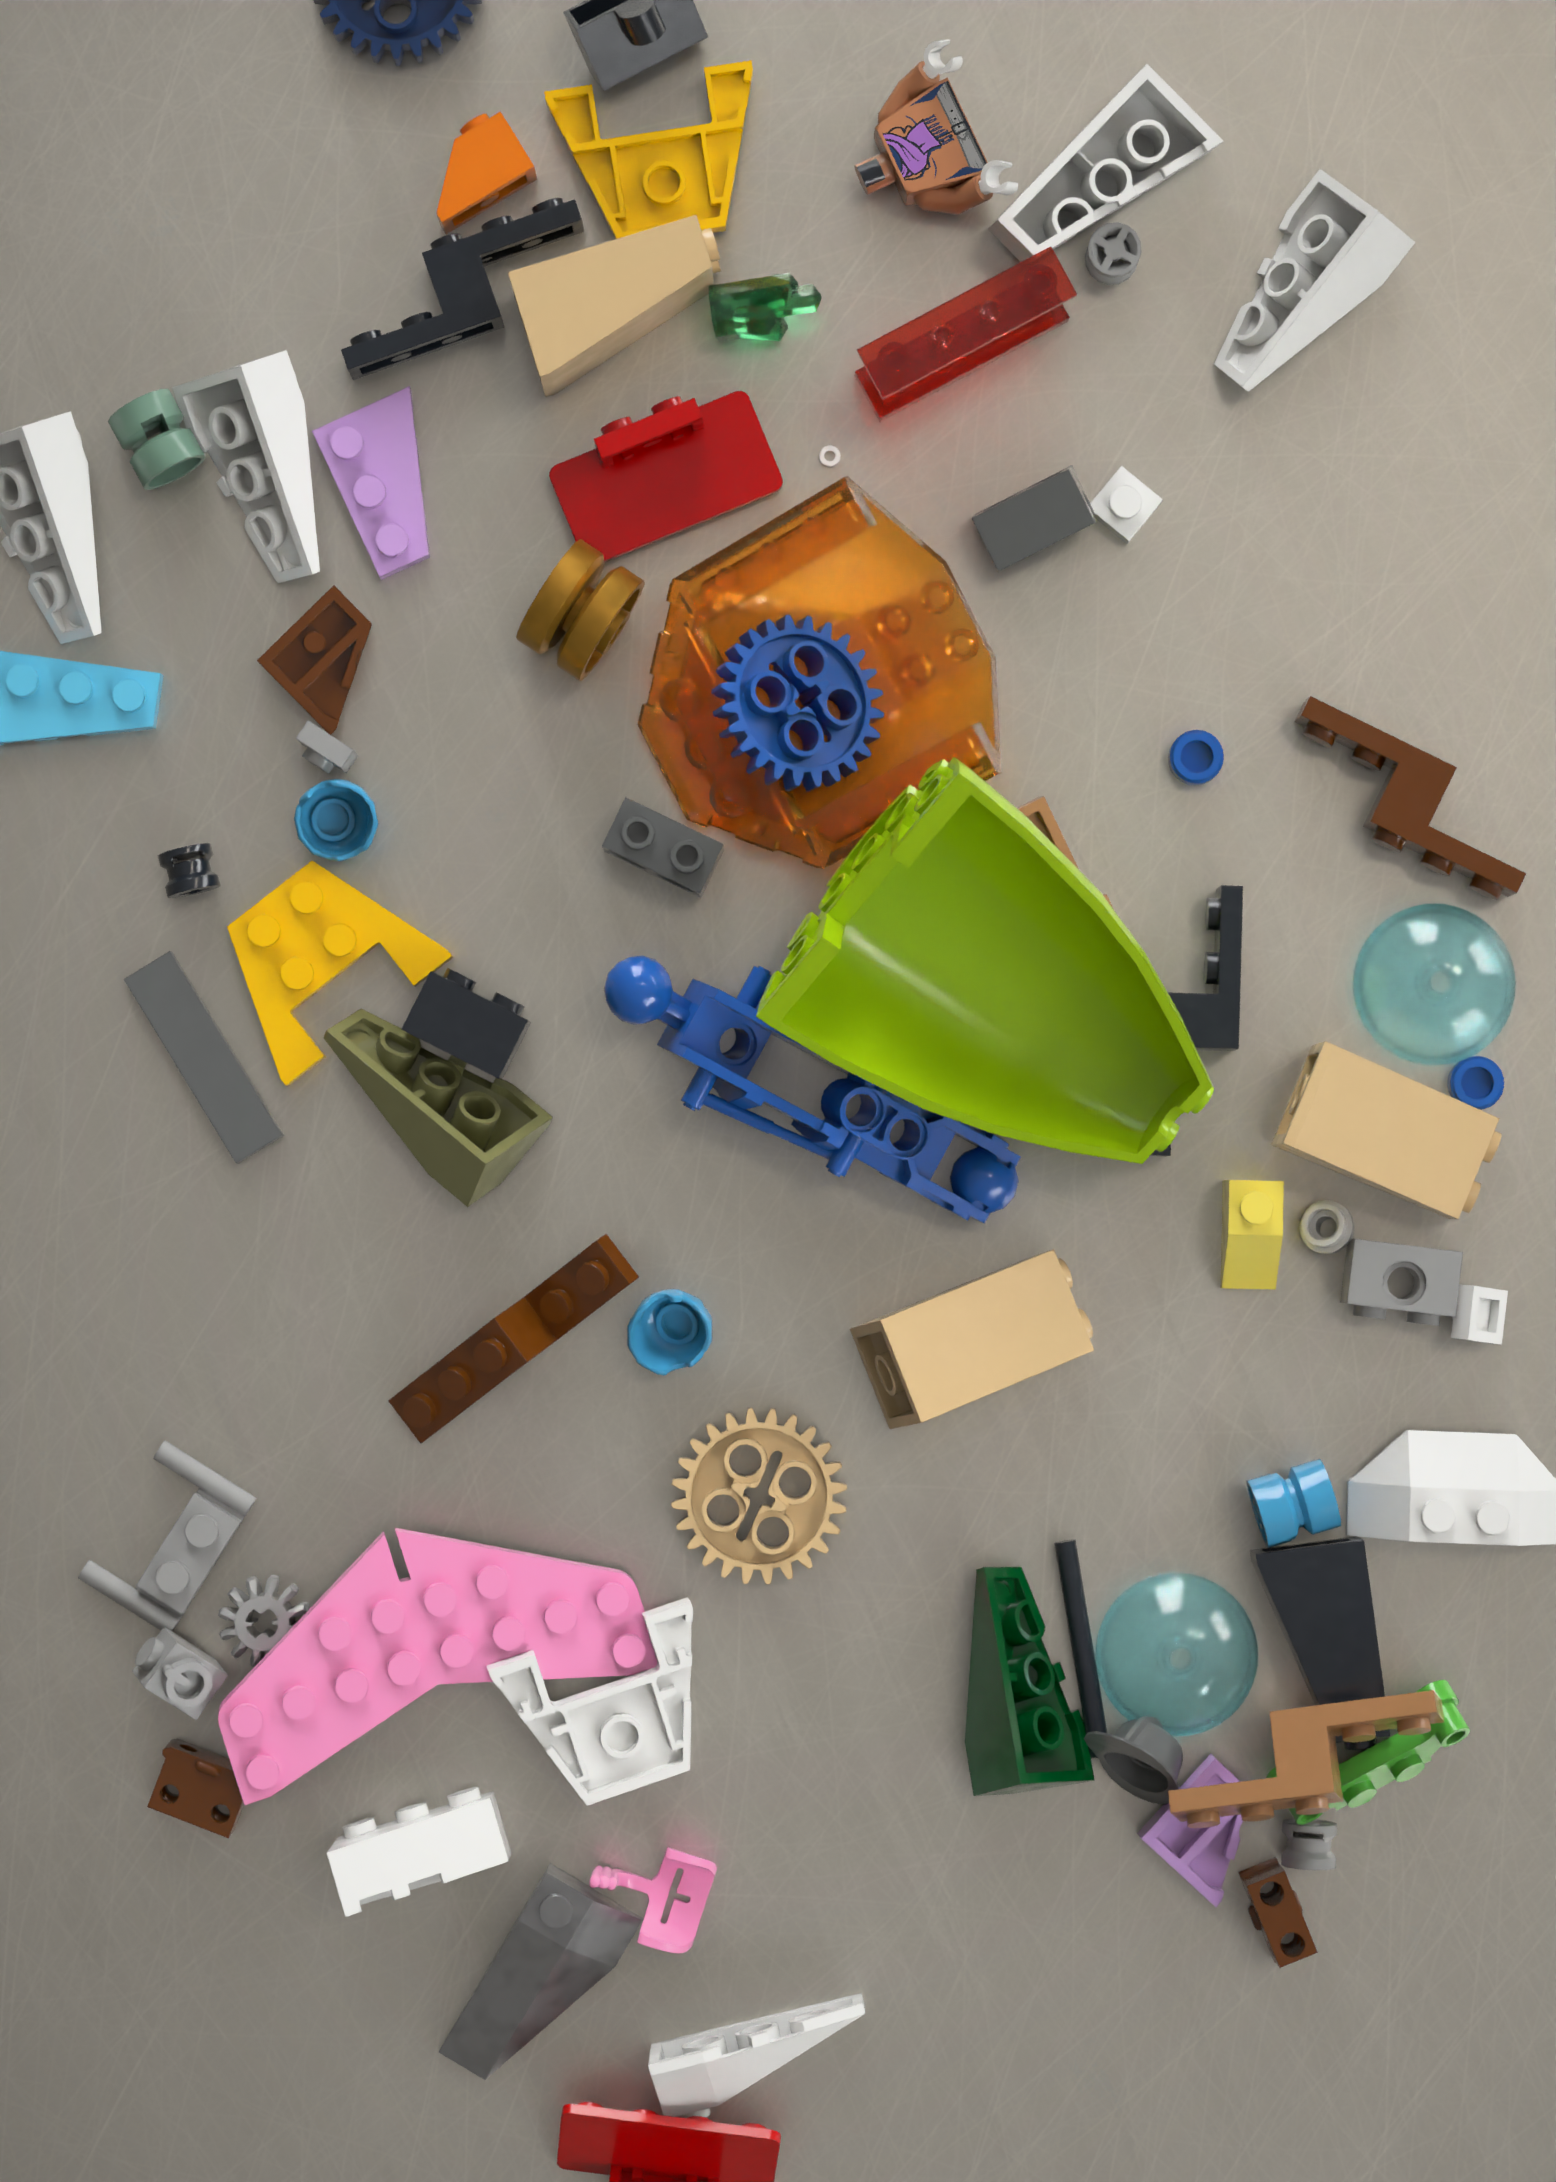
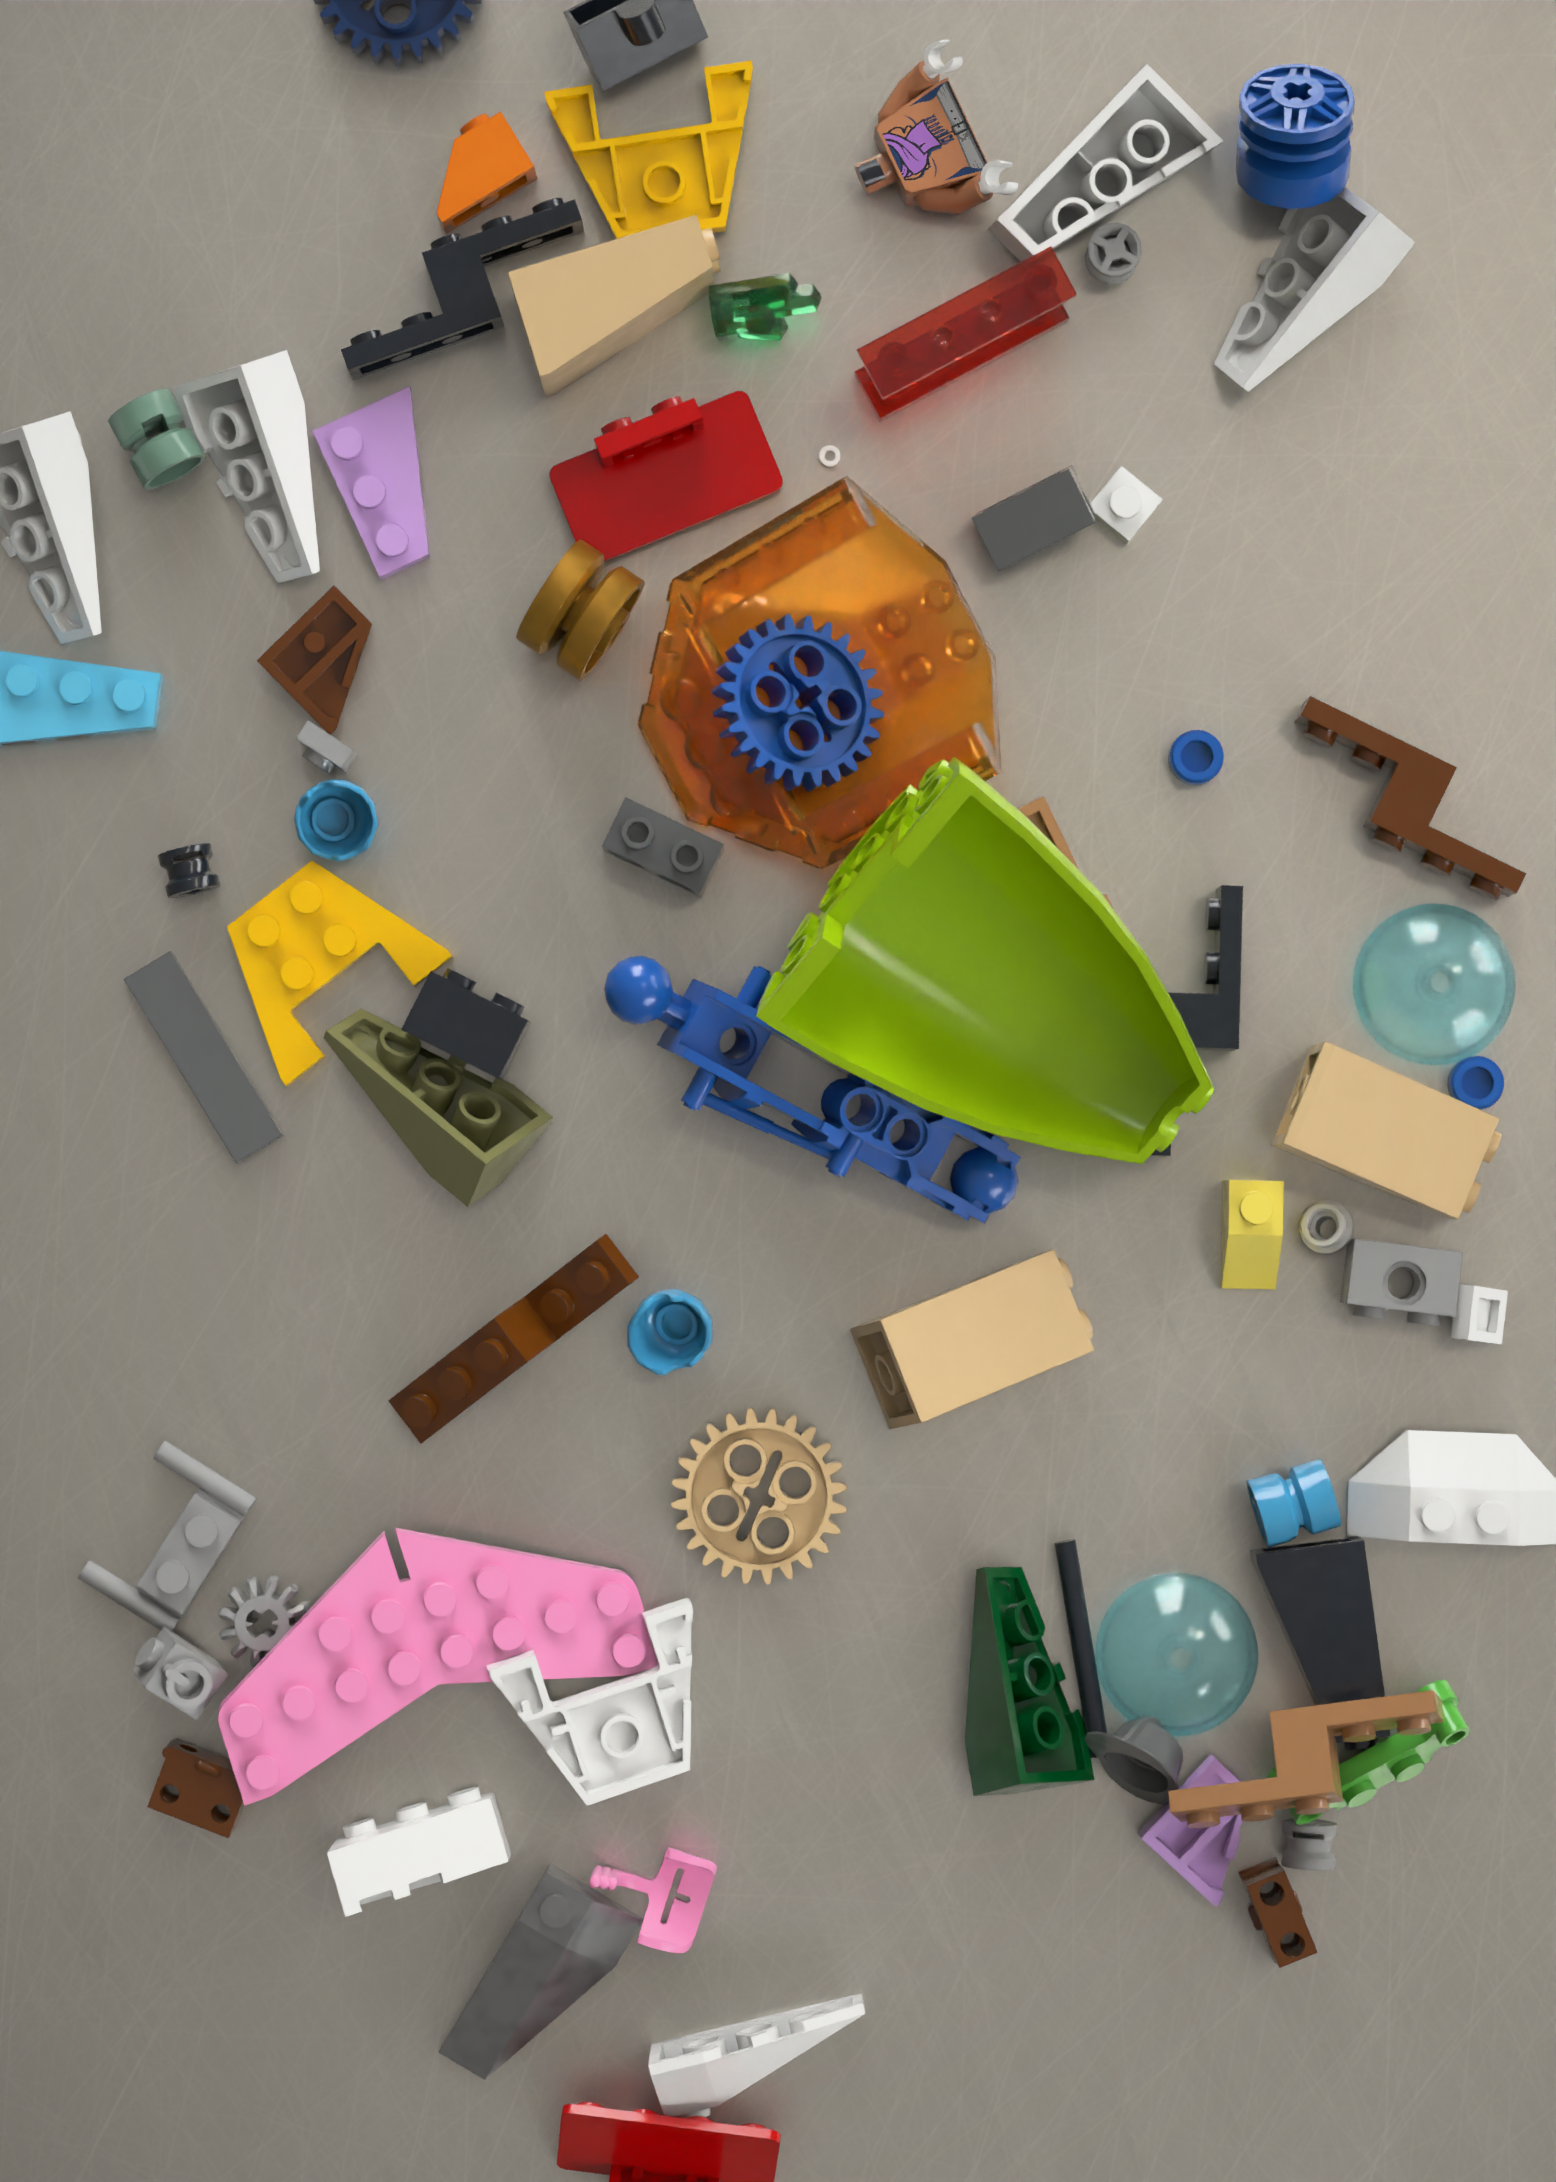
(1294, 135): none -> blue wheel

